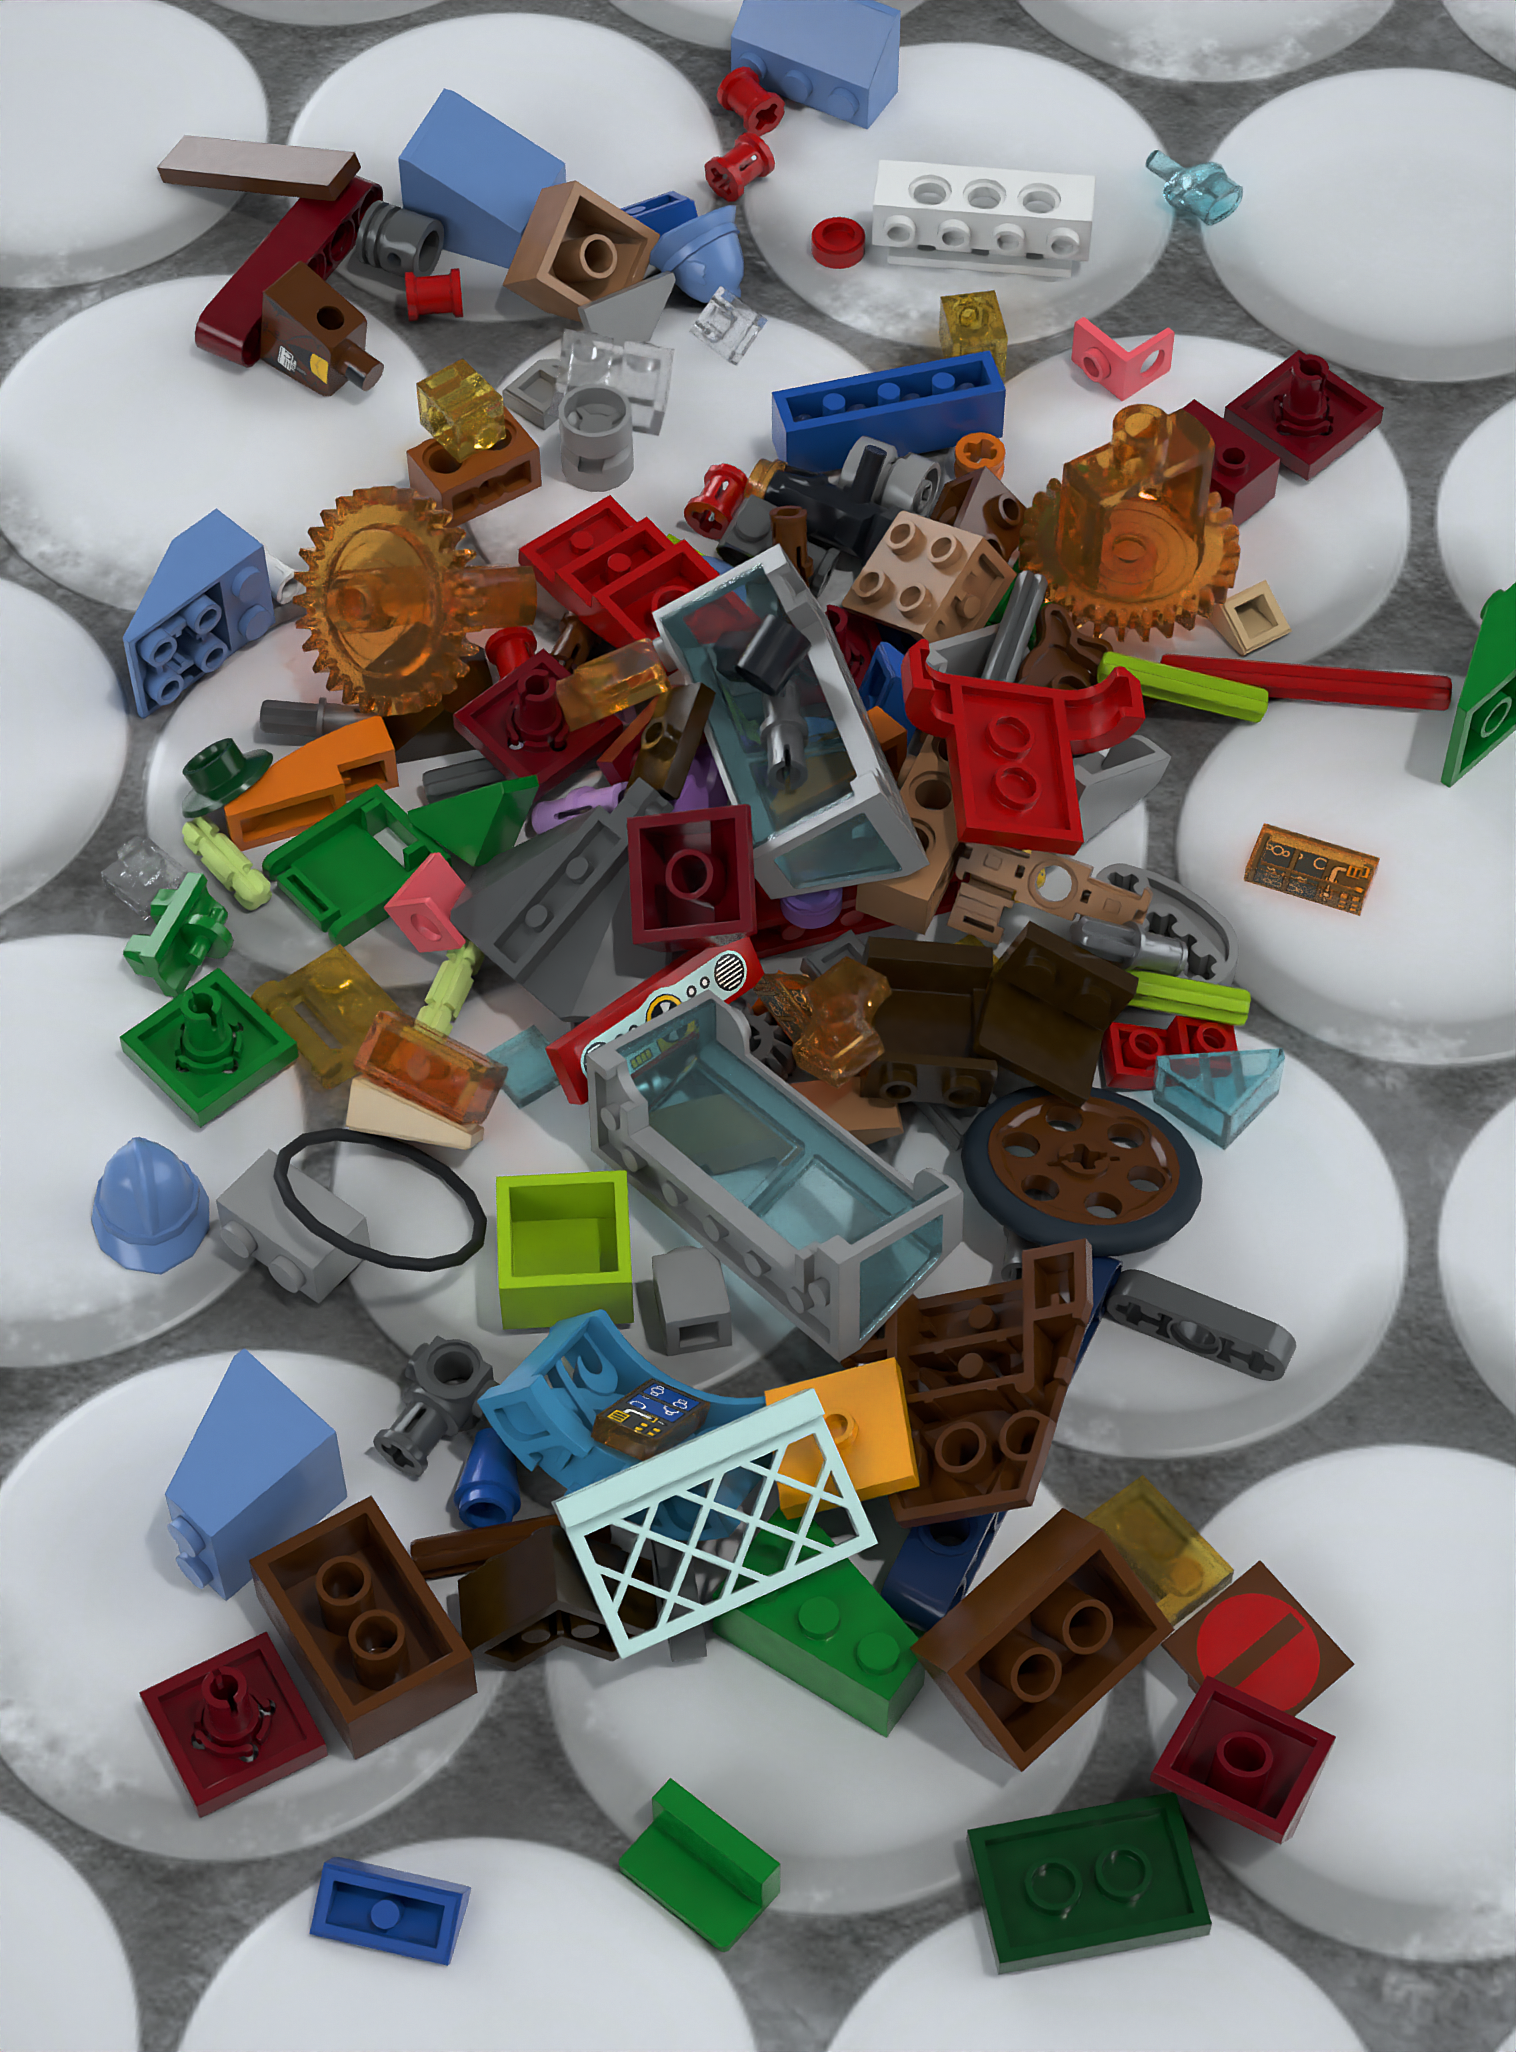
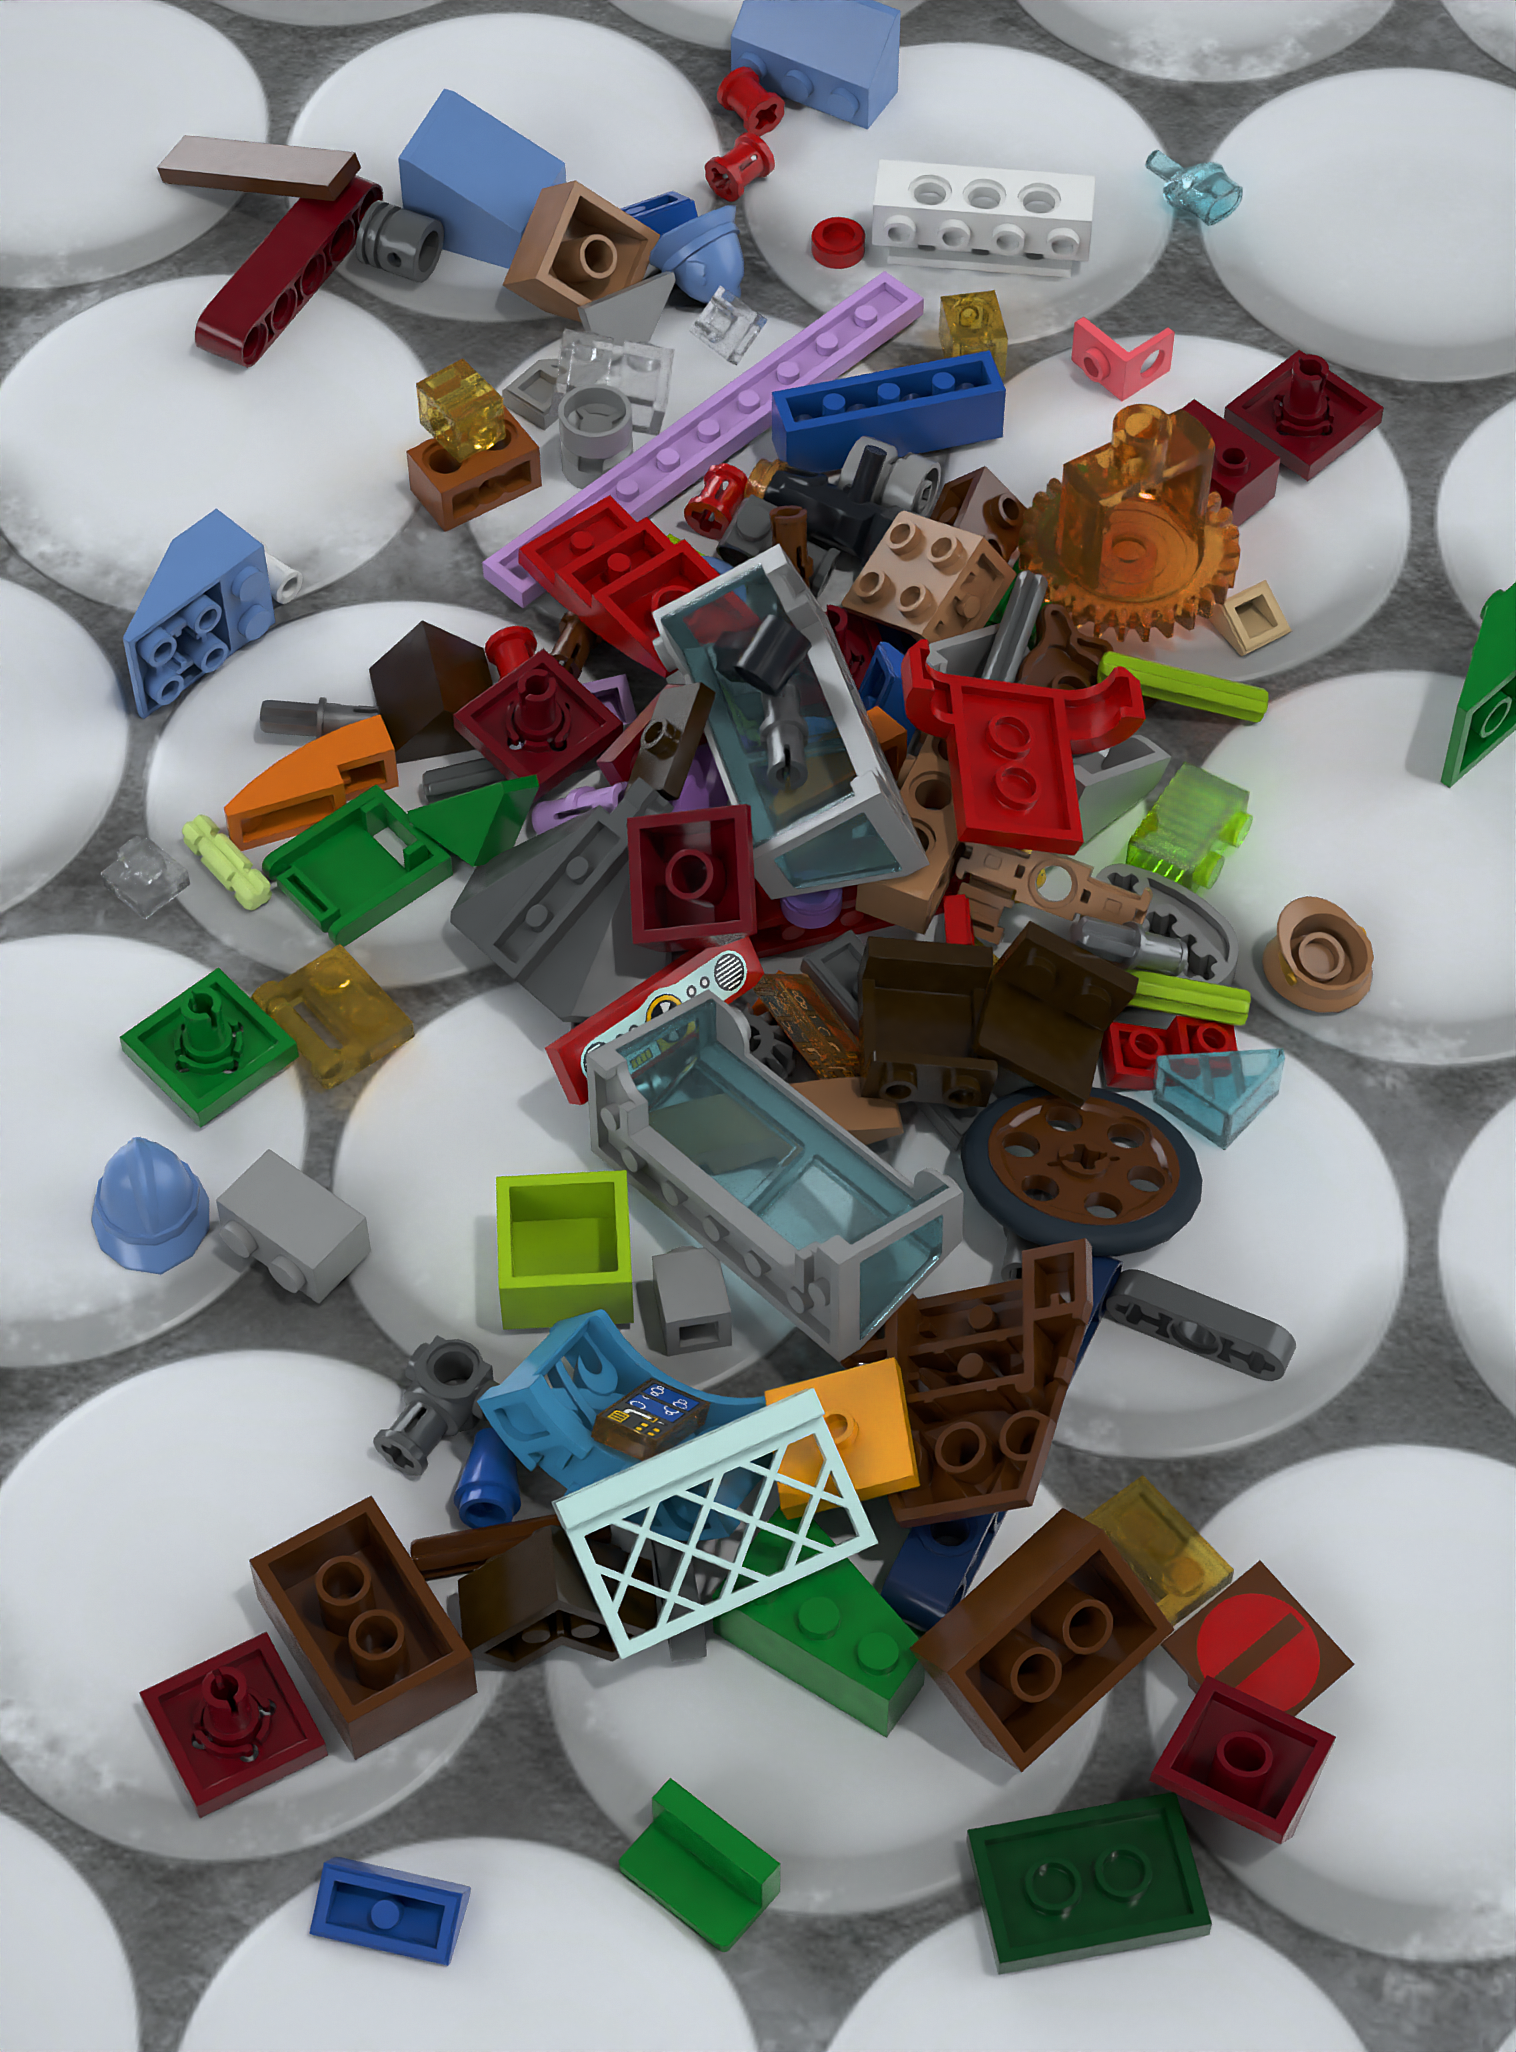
(186, 932): green hips -> none
(221, 775): dark green piece -> none
(250, 1477): medium blue slope -> none
(315, 334): reddish brown torso -> none
(364, 1252): black piece -> none
(386, 1112): tan slope -> none
(397, 599): clear orange piece -> none
(425, 906): coral bracket -> none
(430, 1067): clear orange brick -> none
(433, 294): red bush -> none
(451, 987): yellowish green axle -> none
(529, 1067): clear light blue tile -> none
(612, 683): clear orange piece -> none
(725, 419): none -> lavender plate
(840, 1030): clear orange tile -> none
(958, 920): none -> red tile
(977, 446): orange bush -> none
(1191, 828): none -> clear neon green brick
(1311, 869): clear orange tile -> none
(1319, 956): none -> medium nougat piece
(1326, 682): red axle -> none

